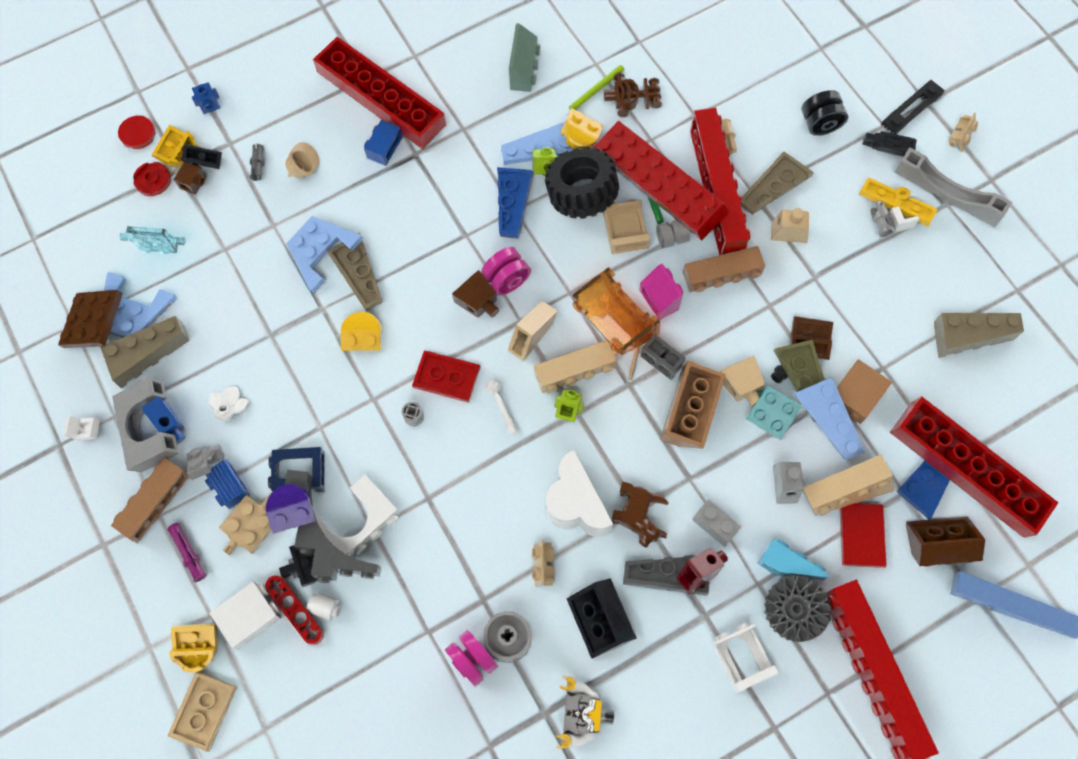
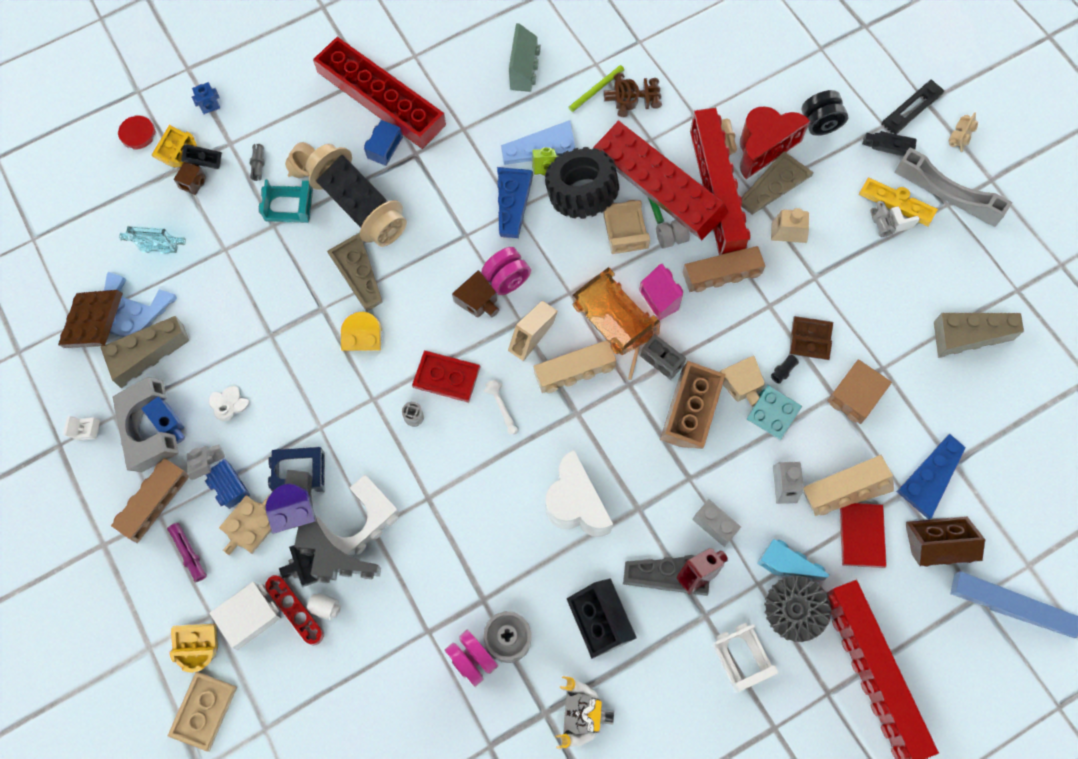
(151, 179): red tile -> none
(270, 192): none -> teal panel
(313, 242): light blue wing -> none
(376, 216): none -> brick
(542, 554): tan hinge -> none
(568, 405): lime brick -> none
(580, 130): yellow slope -> none
(635, 513): reddish brown animal -> none
(768, 136): none -> red brick
(800, 364): olive wing -> none
(829, 413): light blue wing -> none
(974, 467): red brick -> none

